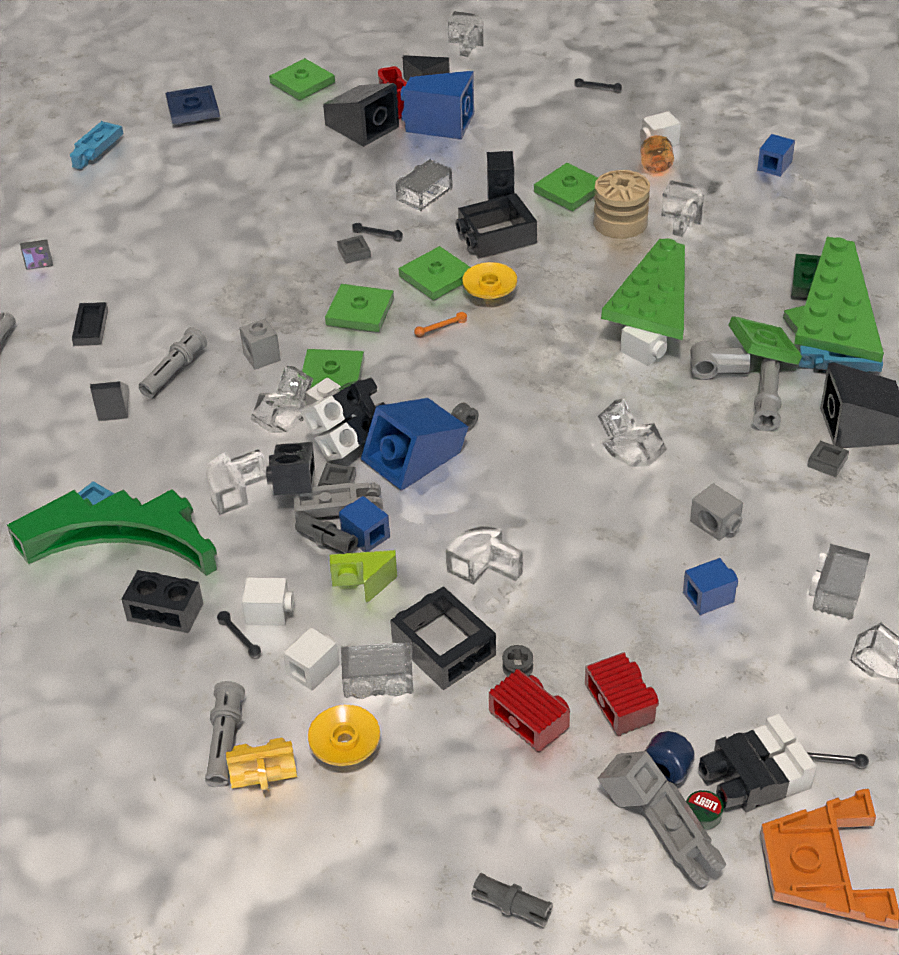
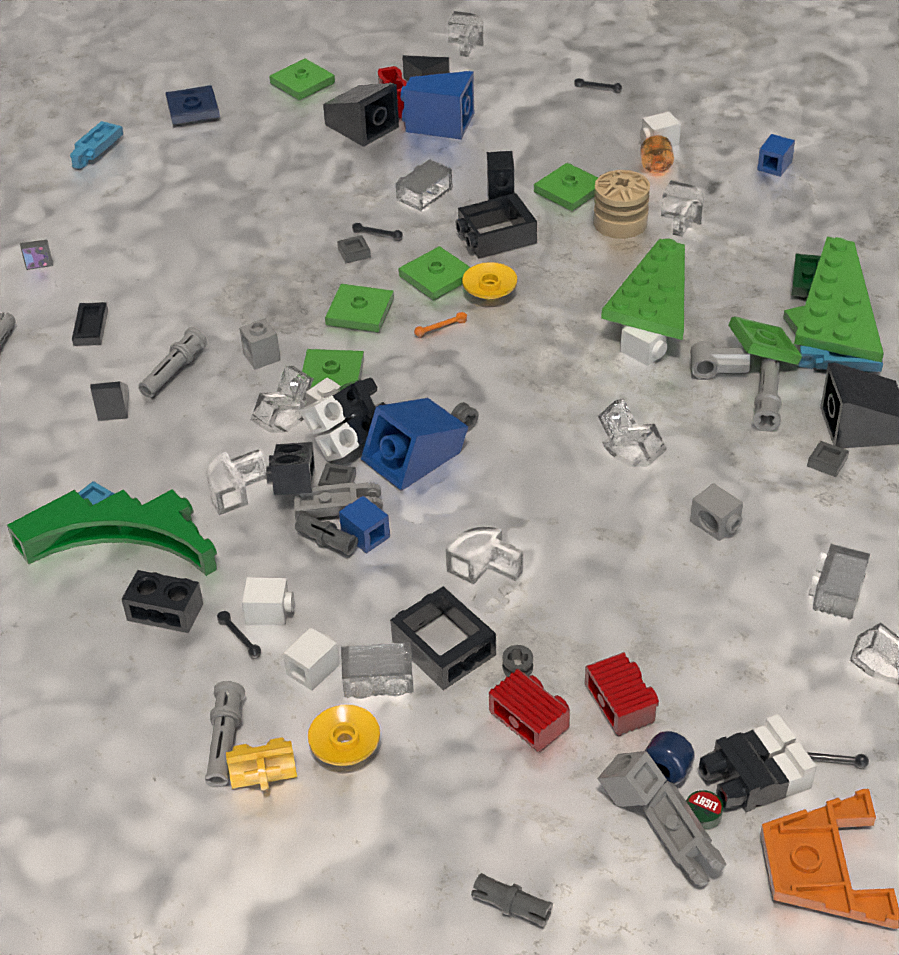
(372, 569): lime slope -> none
(710, 586): blue brick -> none

